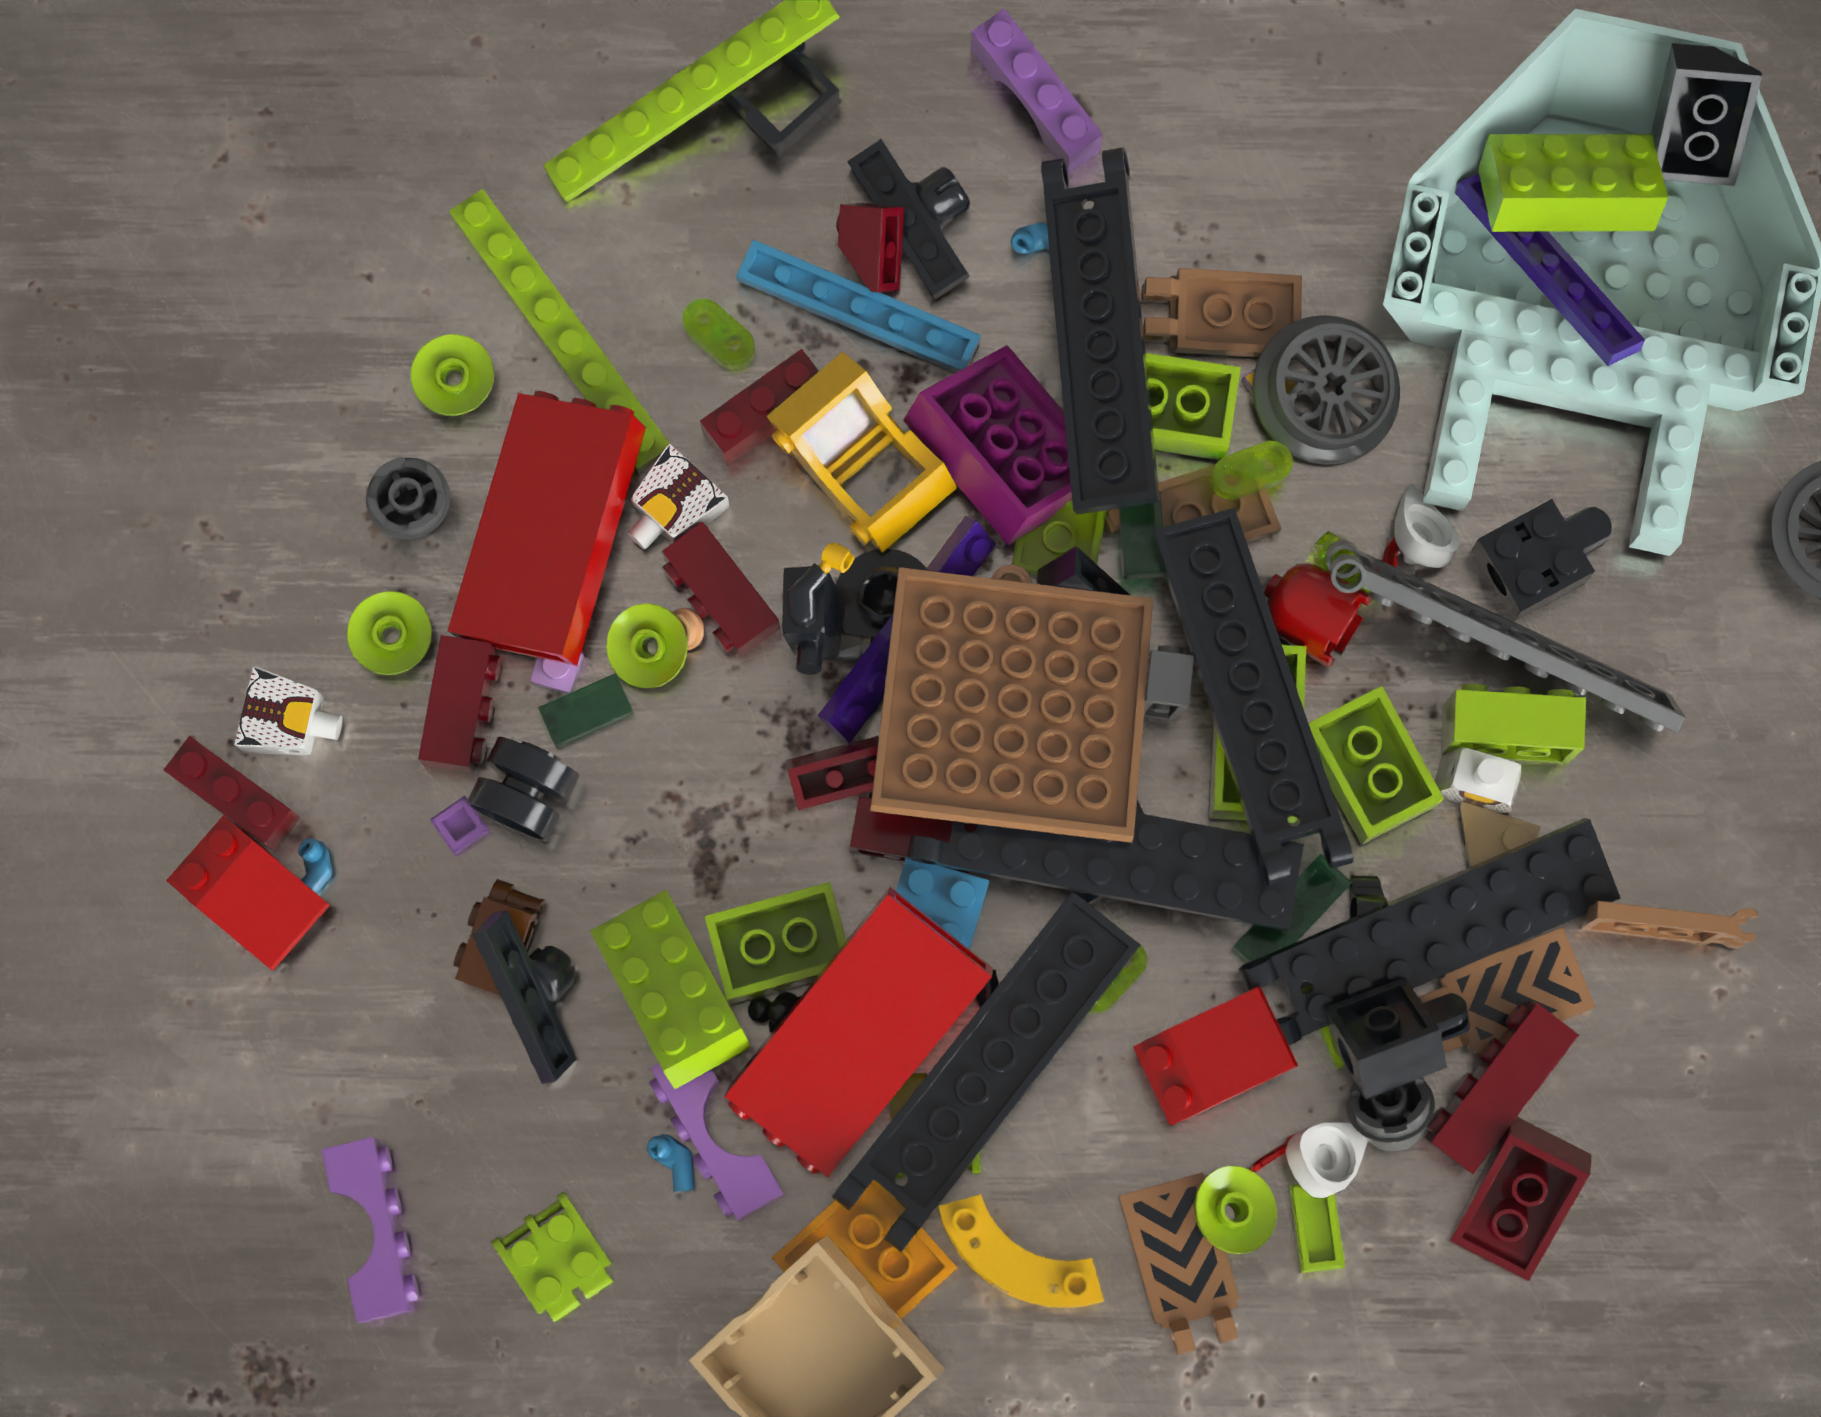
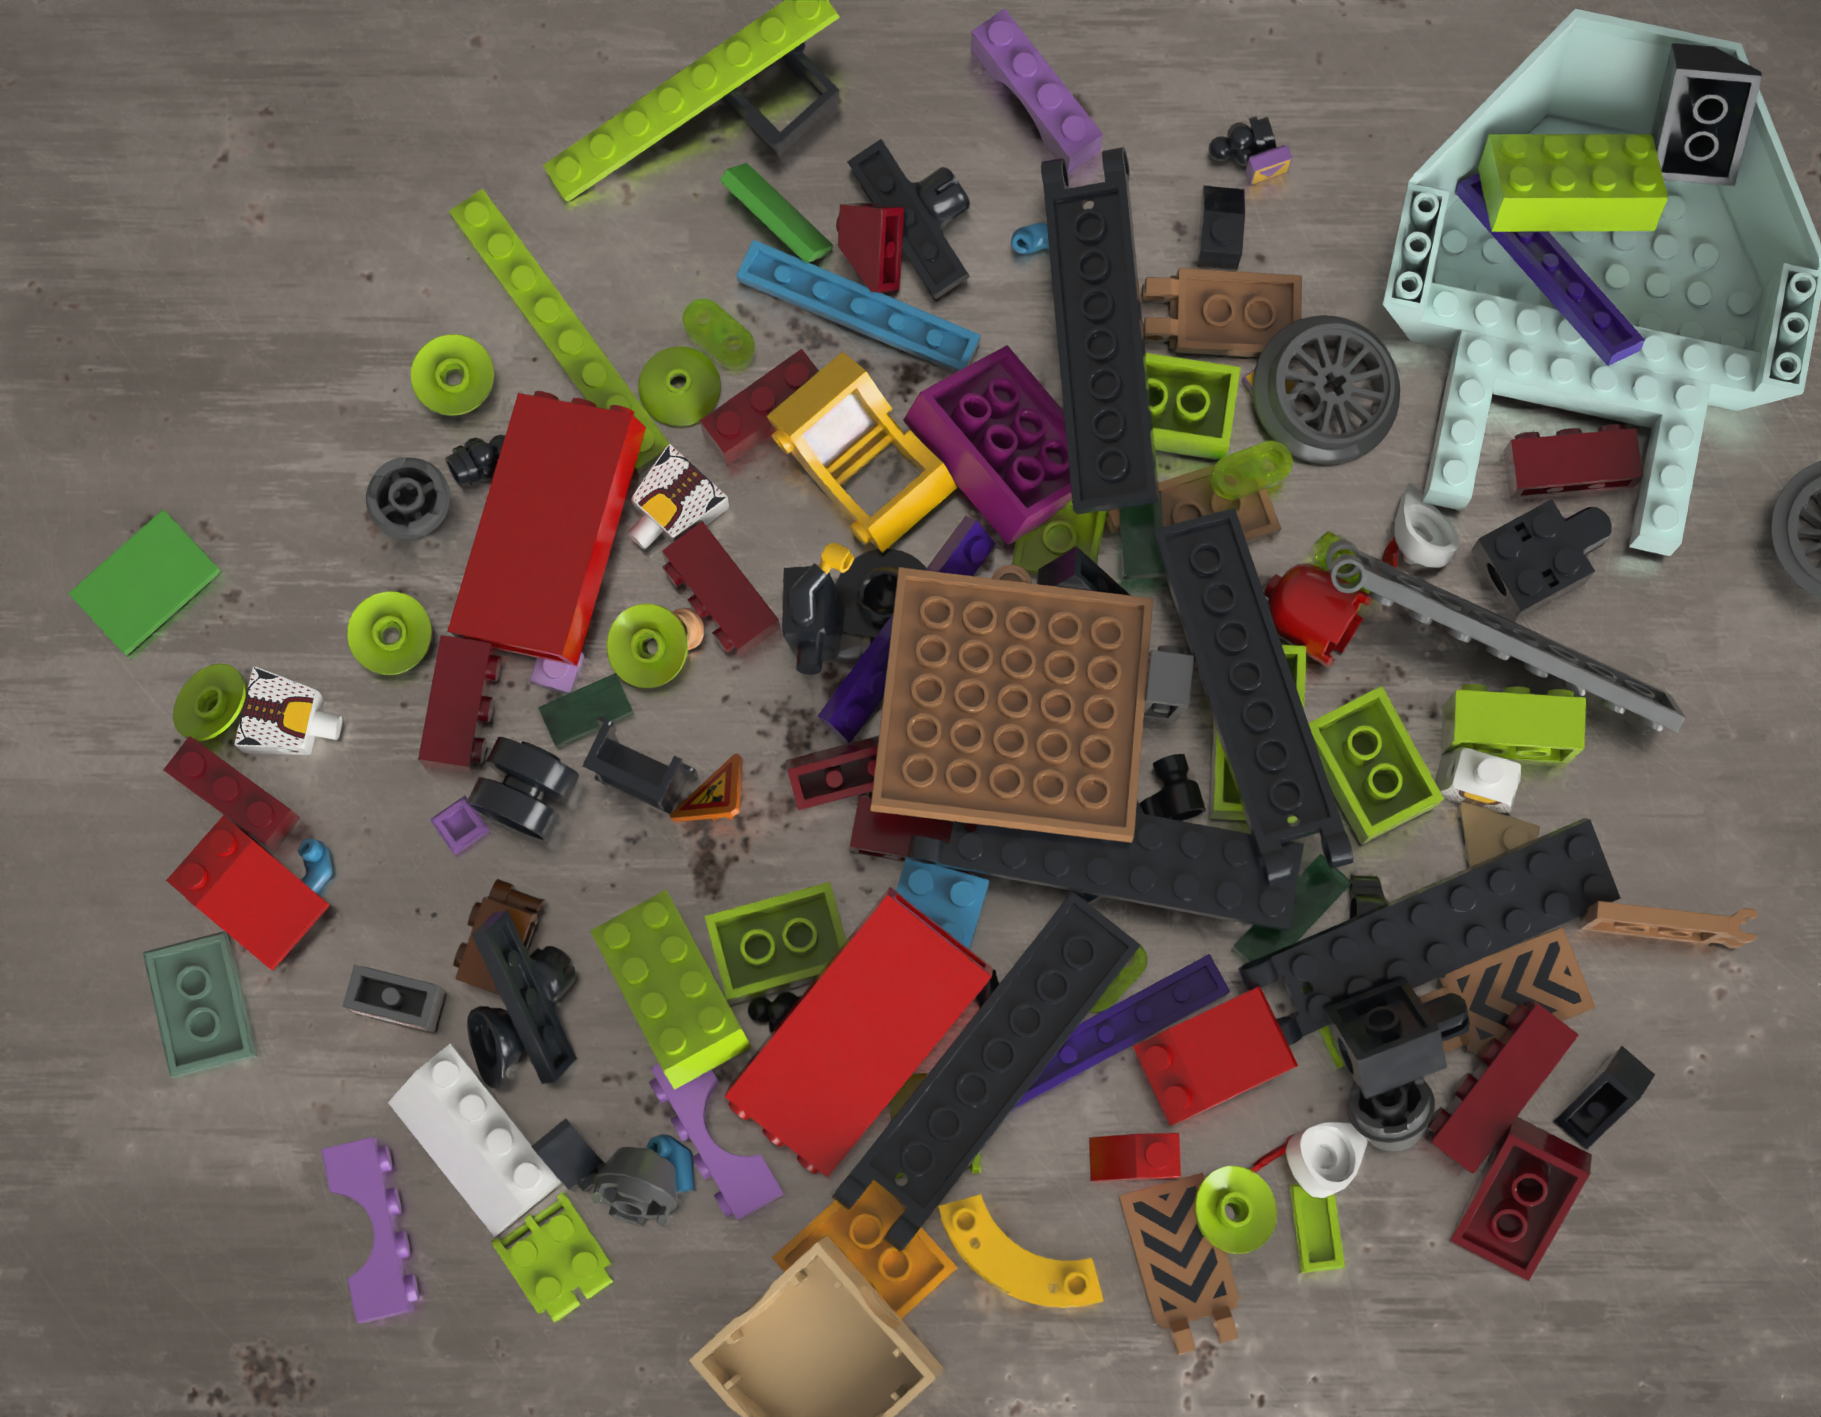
(144, 582): none -> bright green tile
(199, 1004): none -> sand green tile
(209, 702): none -> lime dish
(394, 998): none -> dark grey brick
(473, 1140): none -> white slope
(475, 460): none -> black piece
(493, 1043): none -> black hat
(569, 1156): none -> black slope
(635, 772): none -> black piece
(637, 1186): none -> dark grey cone
(679, 405): none -> lime dish
(716, 796): none -> piece
(776, 212): none -> bright green tile
(1131, 1022): none -> dark purple plate
(1135, 1157): none -> red slope
(1179, 796): none -> black piece
(1221, 227): none -> black slope
(1243, 141): none -> black piece
(1268, 164): none -> medium lavender tile
(1573, 461): none -> dark red brick
(1605, 1097): none -> black slope

